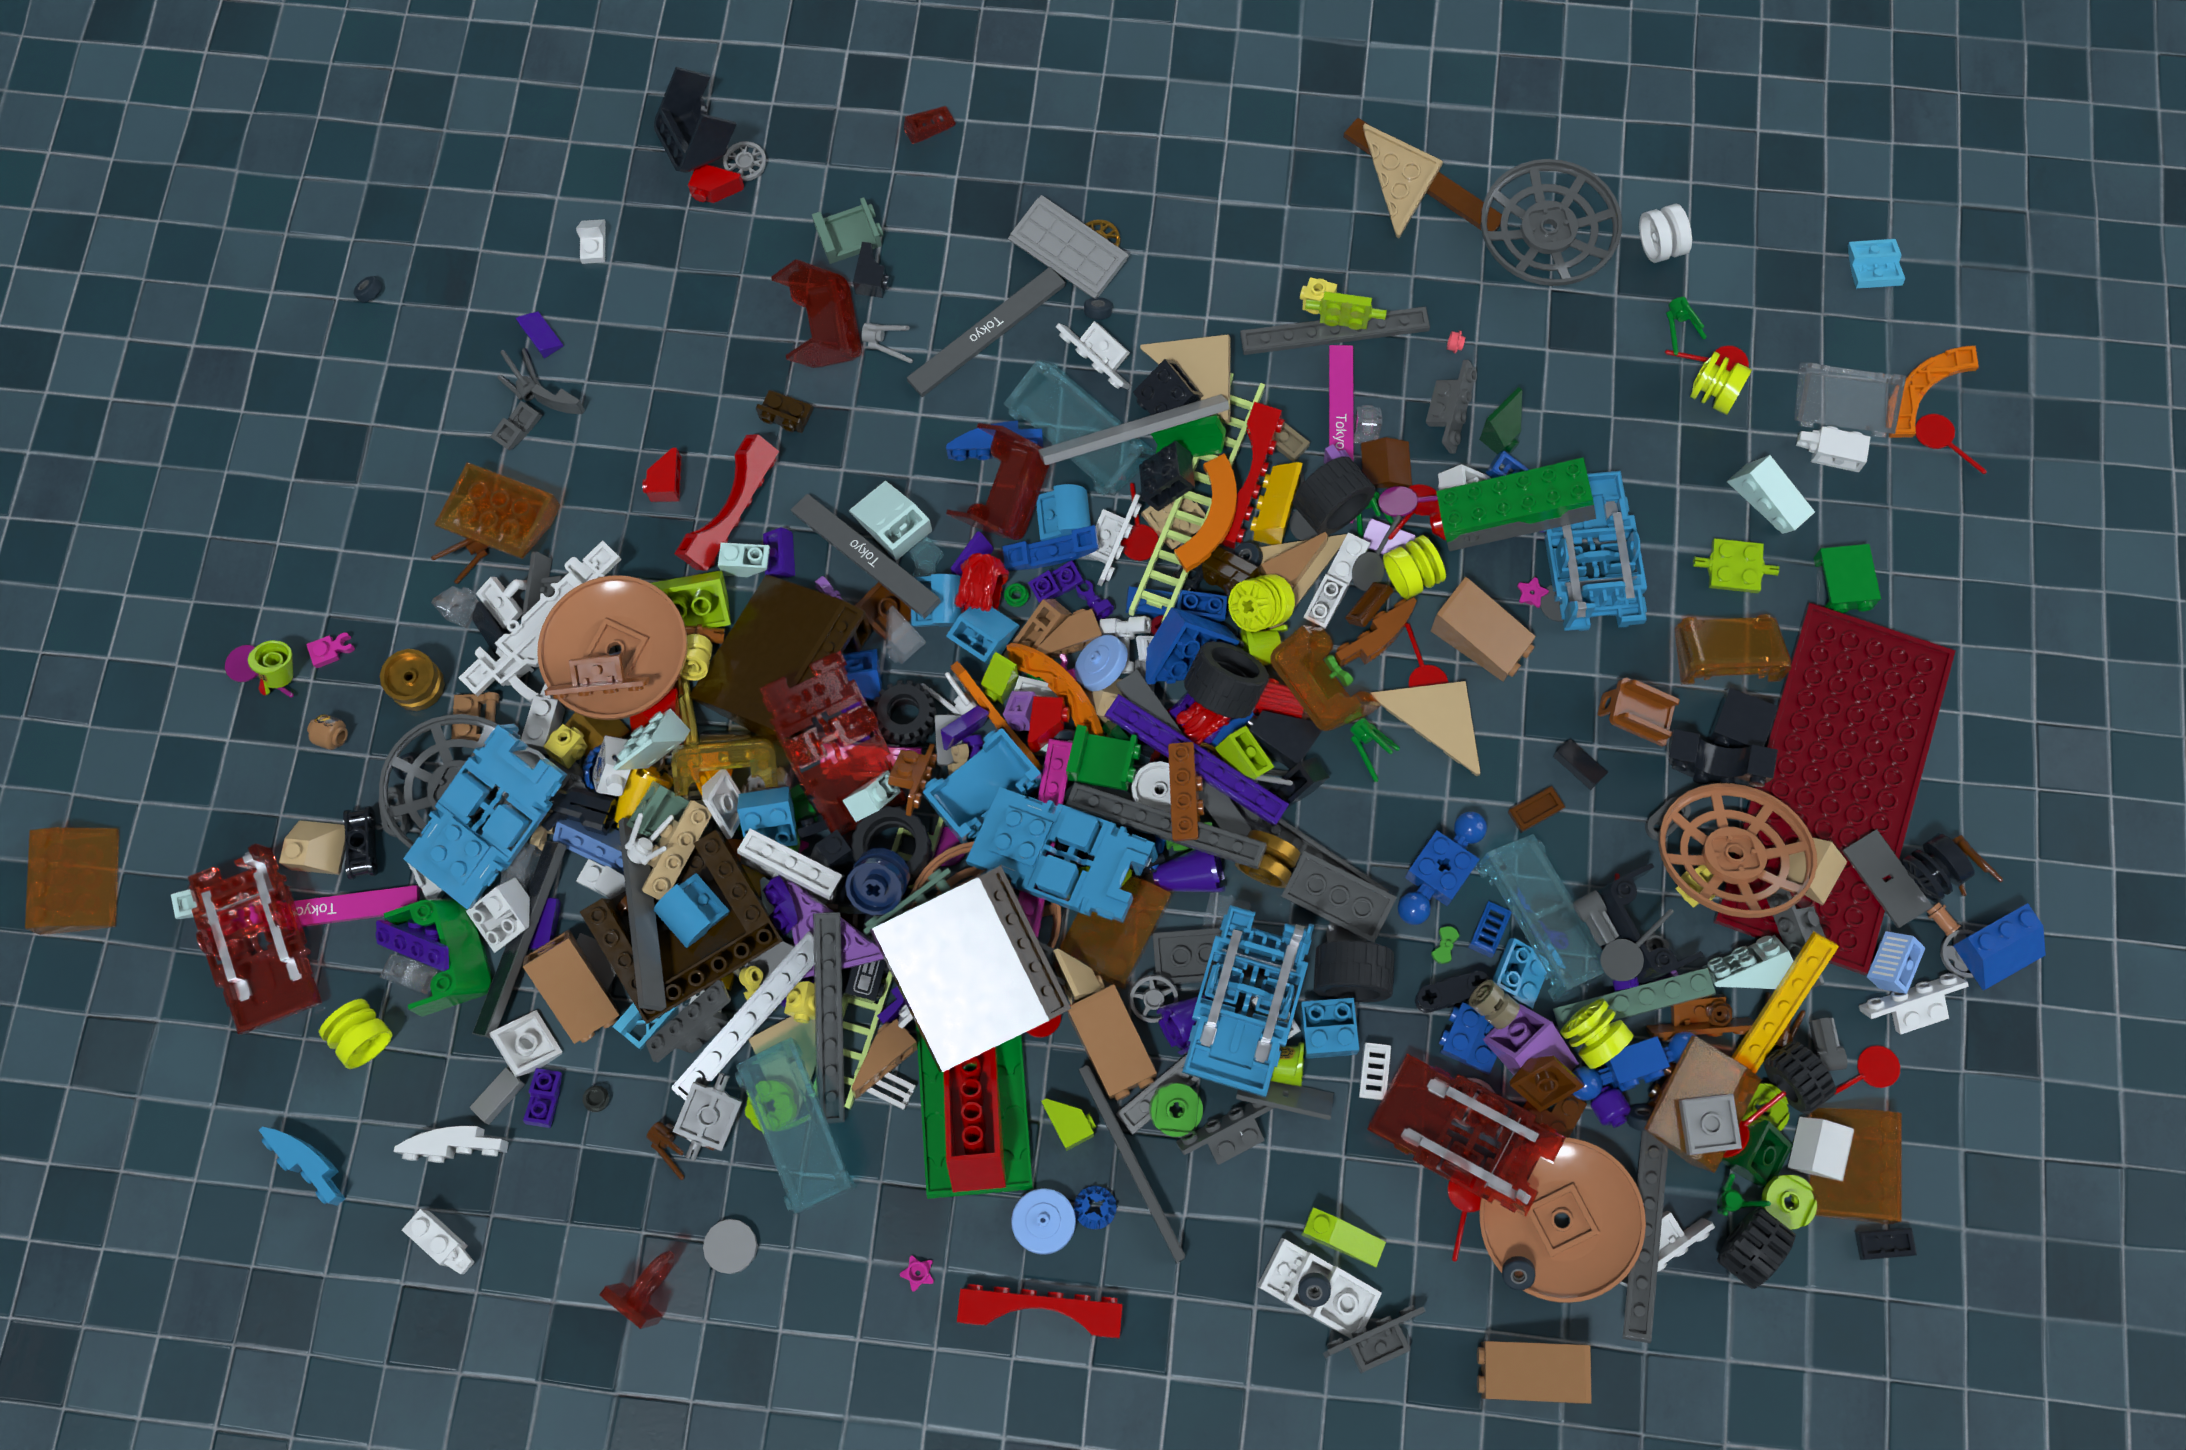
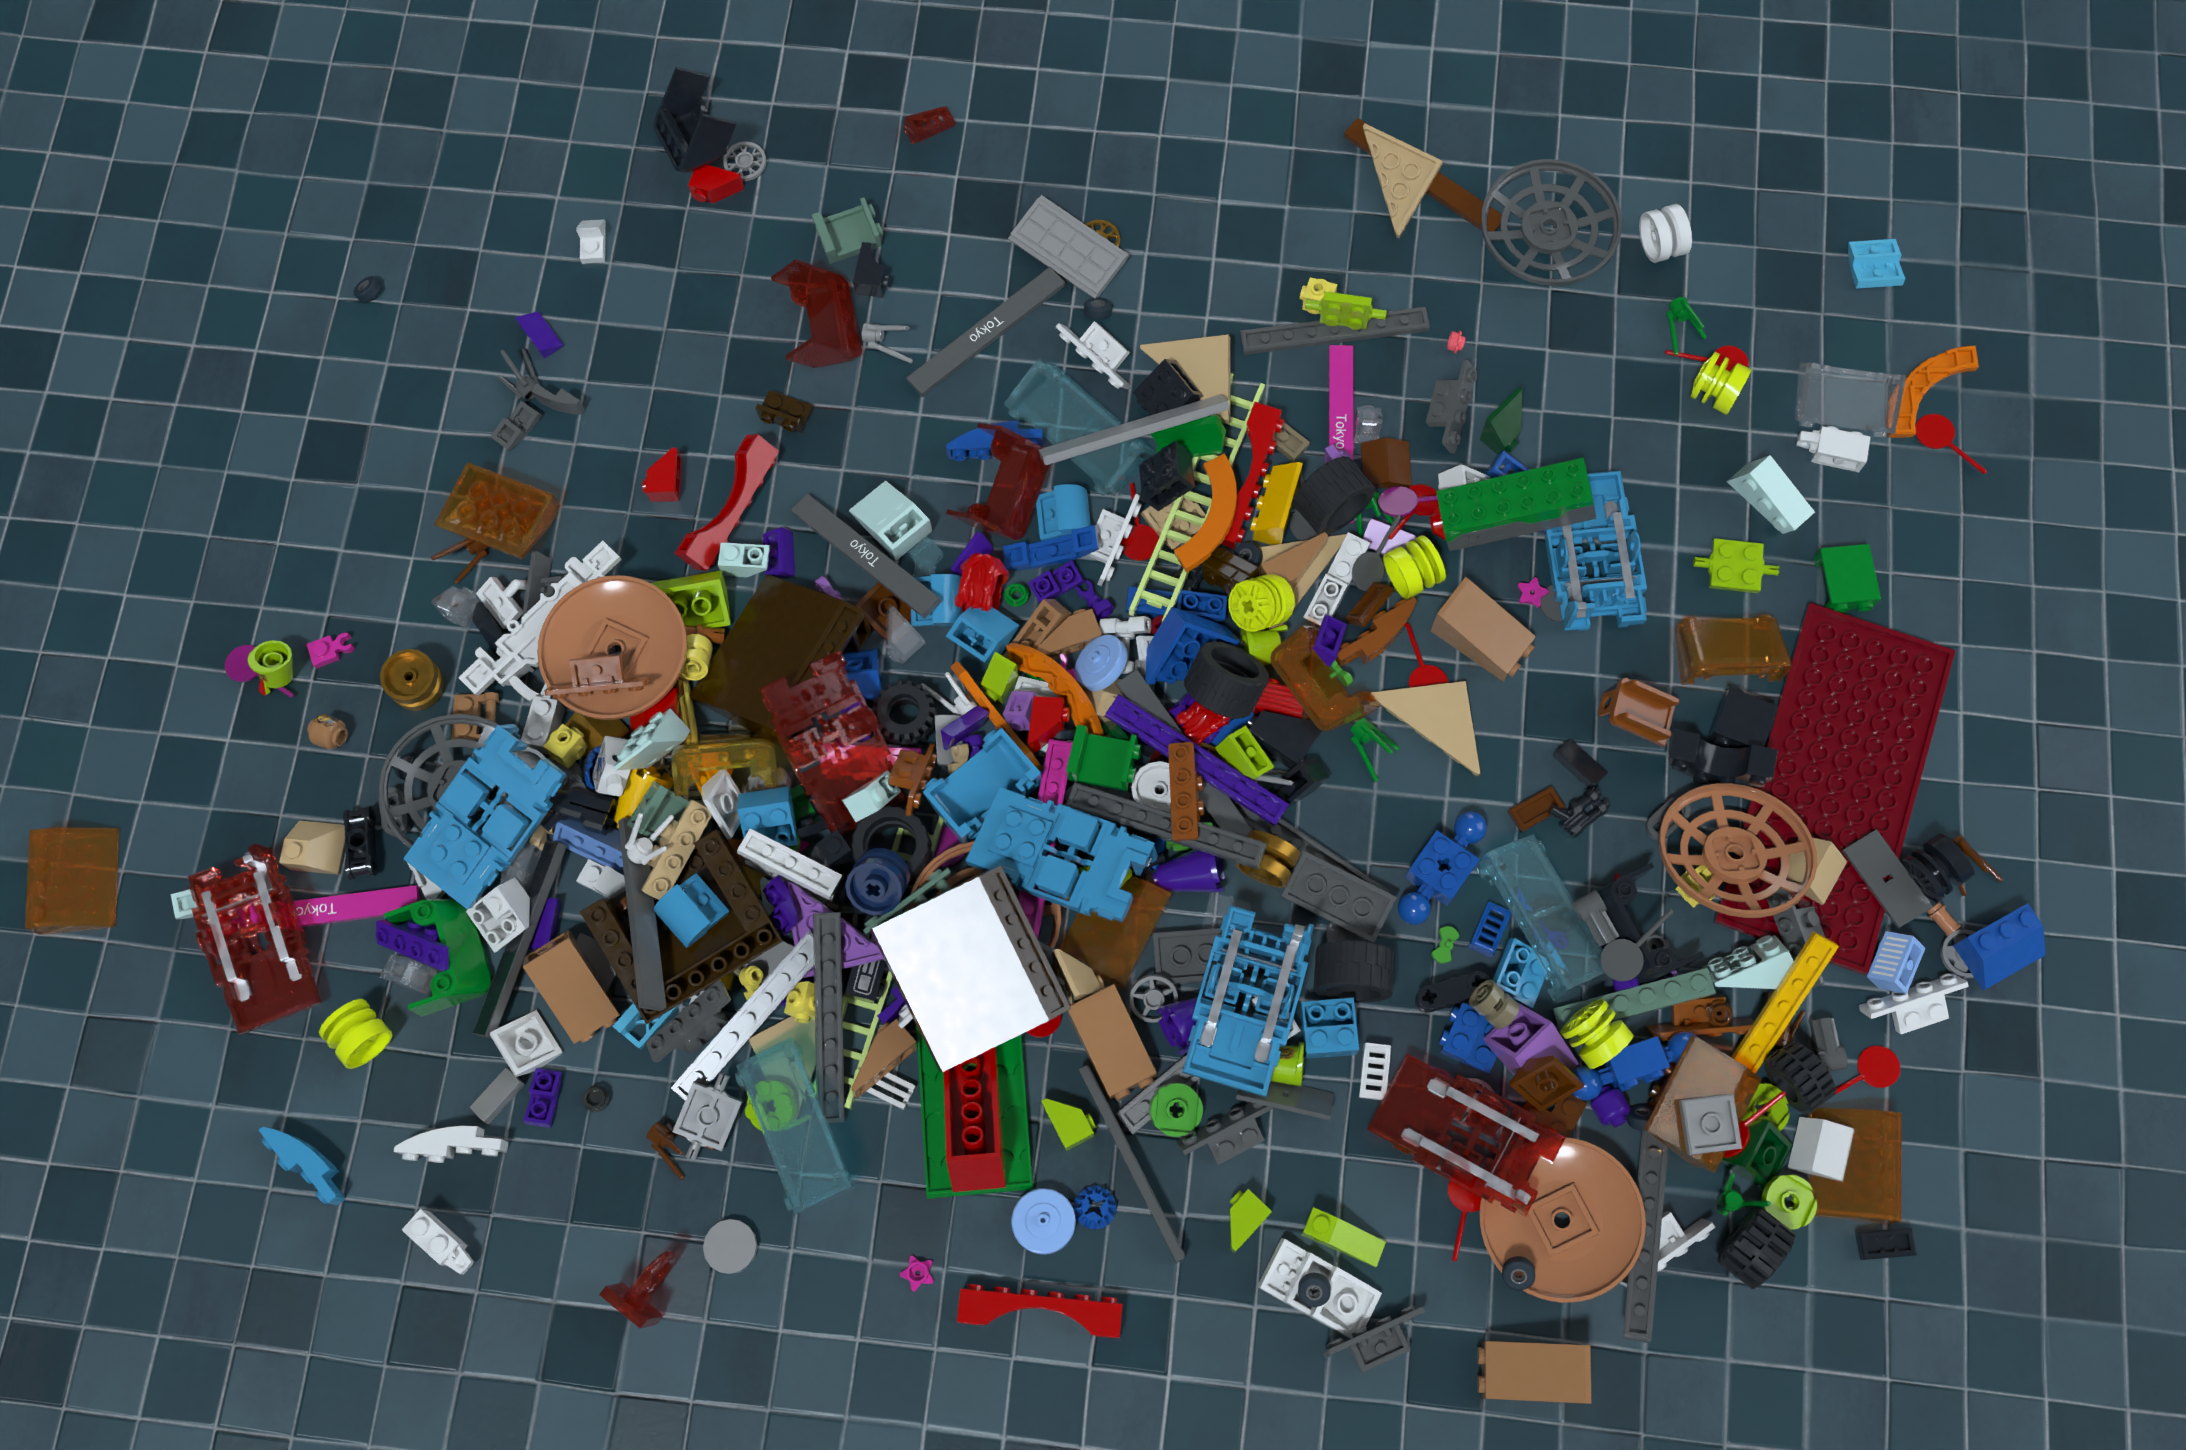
(1245, 1217): none -> lime slope
(1329, 639): none -> dark purple slope
(1575, 819): none -> black piece

